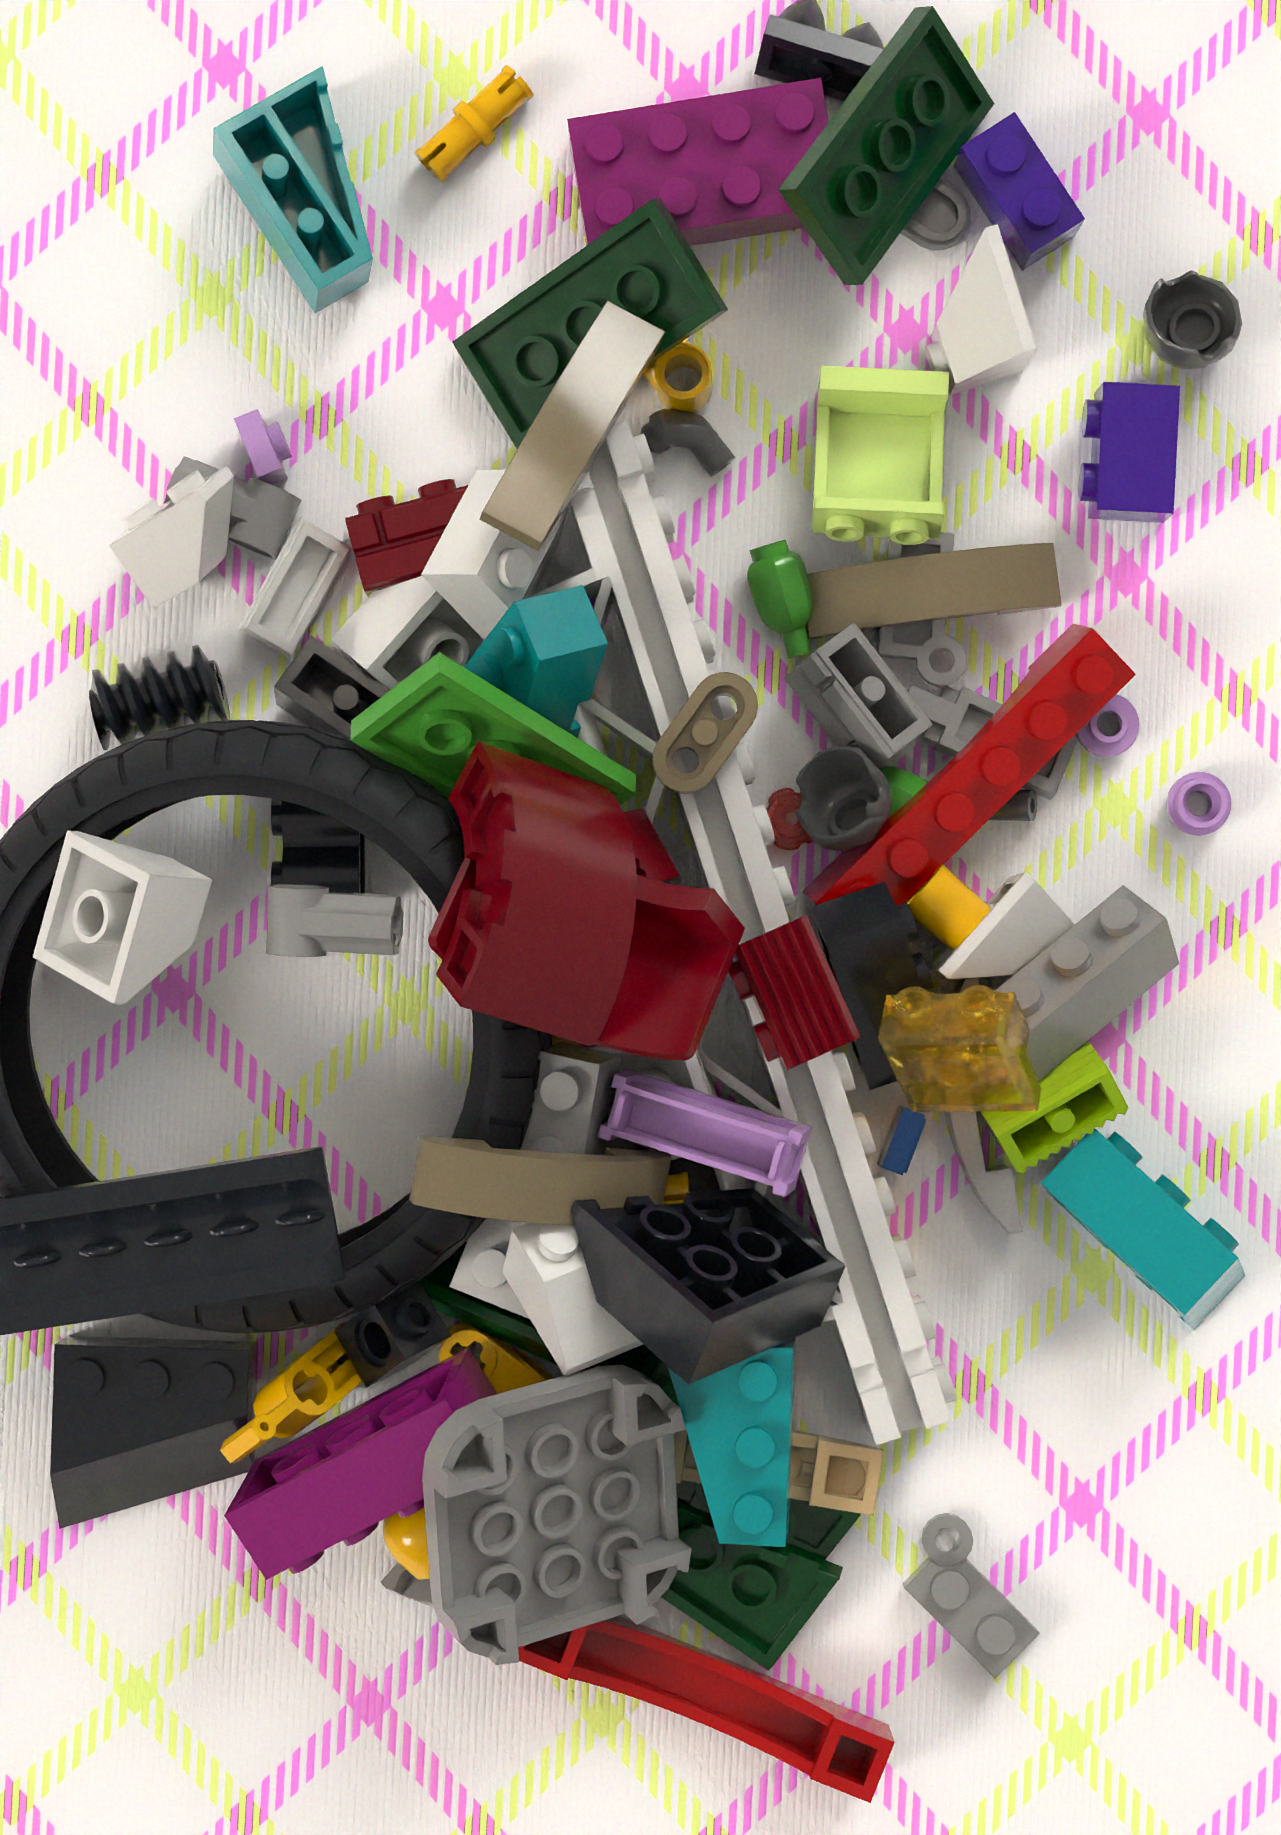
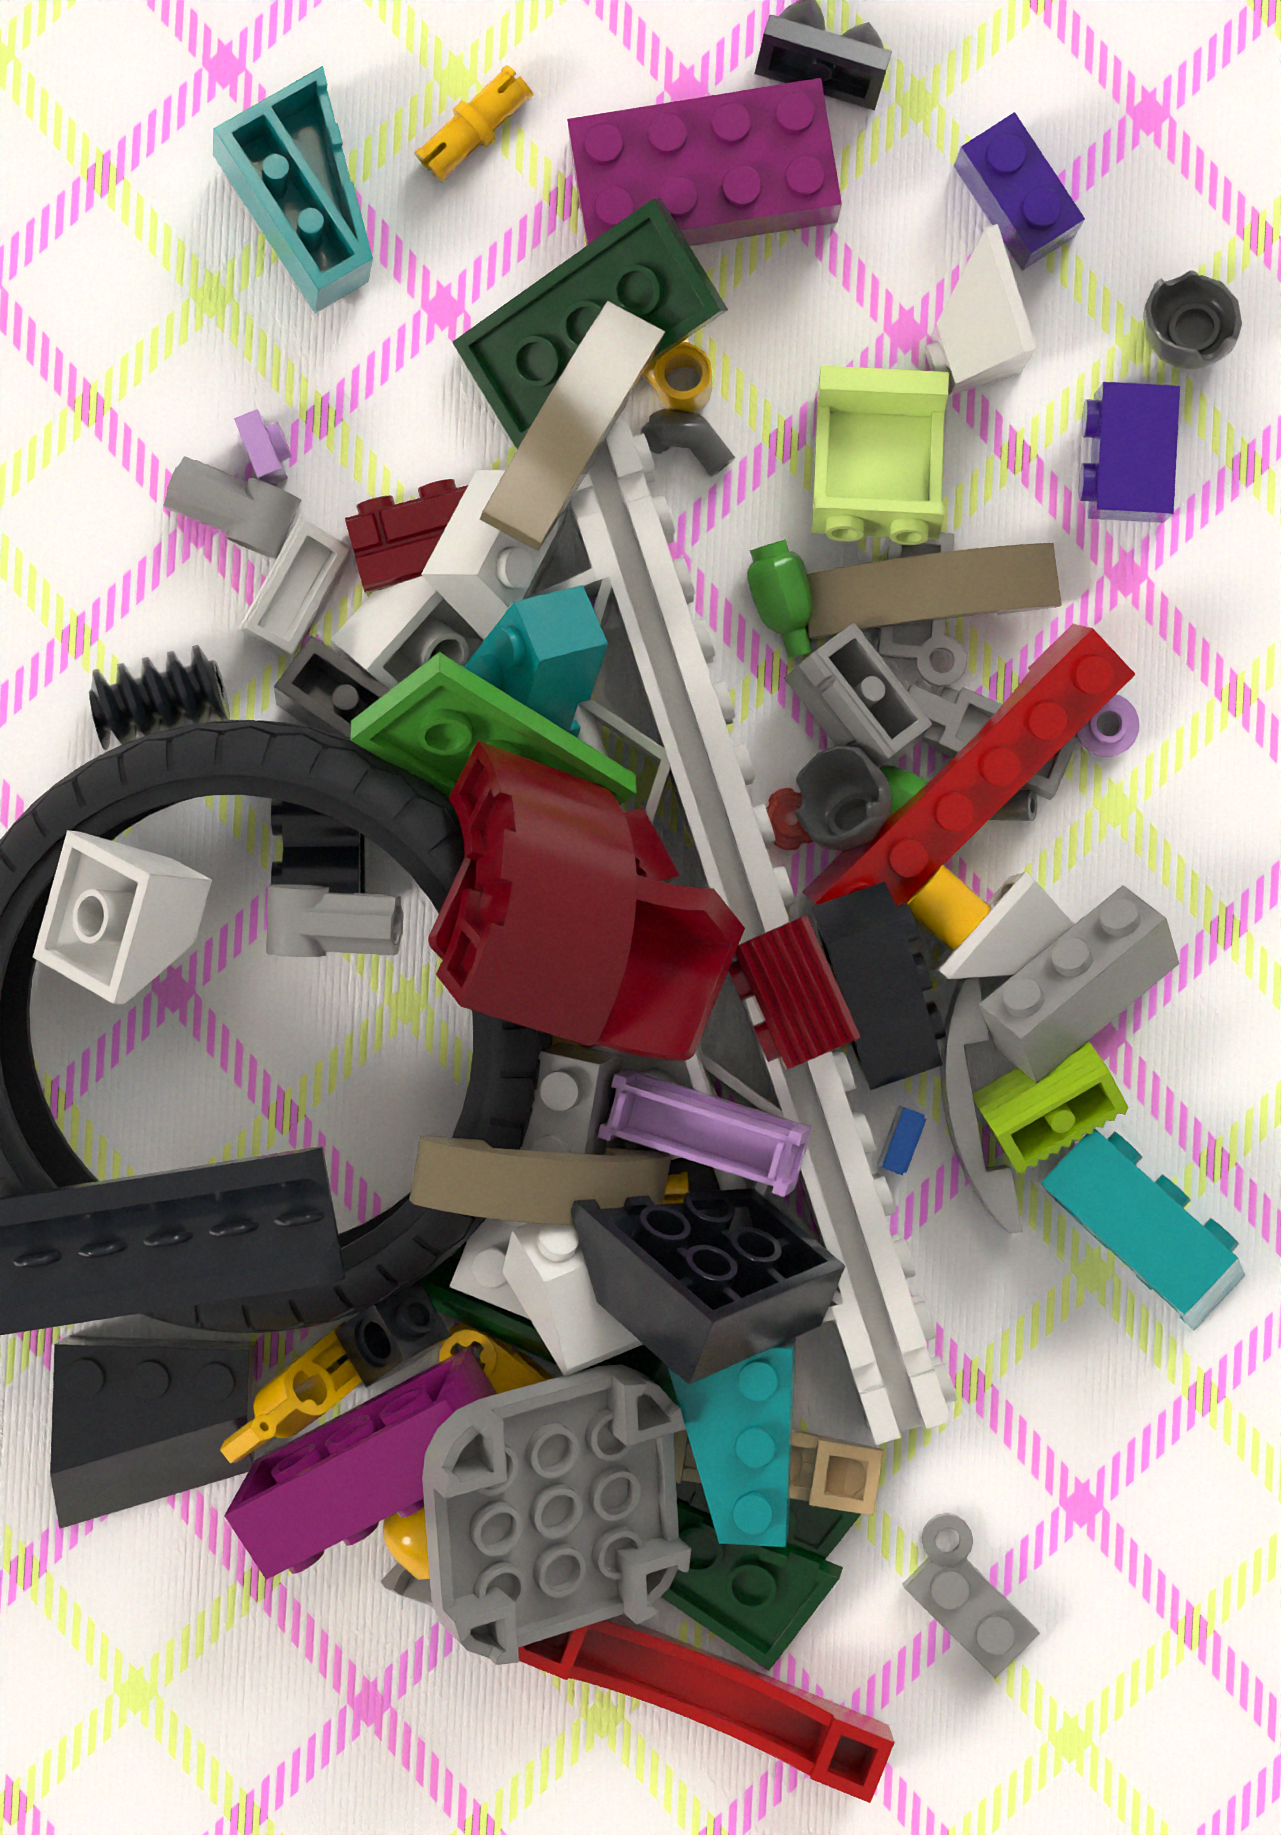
(180, 540): white slope -> none
(704, 733): dark tan plate -> none
(887, 146): dark green plate -> none
(939, 219): flat silver tile -> none
(959, 1050): clear yellow plate -> none
(1218, 803): lavender plate -> none

